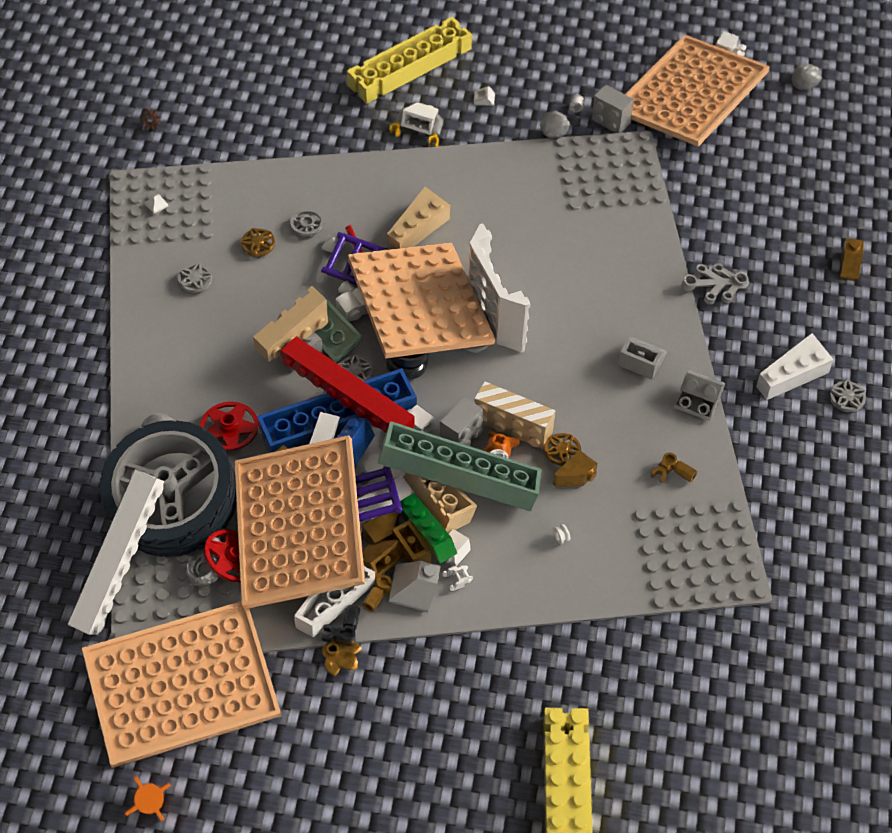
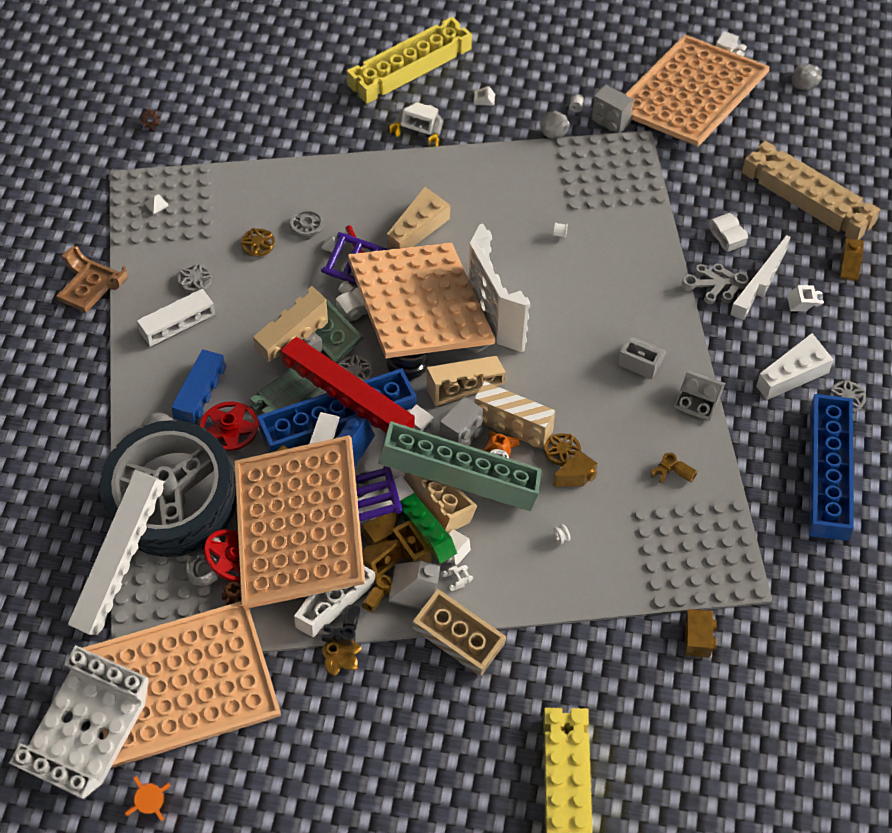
(90, 282): none -> medium nougat piece
(96, 693): none -> white slope
(176, 317): none -> white brick
(198, 386): none -> blue brick
(232, 593): none -> reddish brown gear
(283, 391): none -> sand green tile
(459, 632): none -> tan brick
(462, 378): none -> tan wedge
(560, 230): none -> white axle
(699, 633): none -> pearl gold brick
(728, 232): none -> white brick
(760, 282): none -> white slope
(803, 298): none -> white brick
(810, 191): none -> tan brick
(831, 468): none -> blue brick

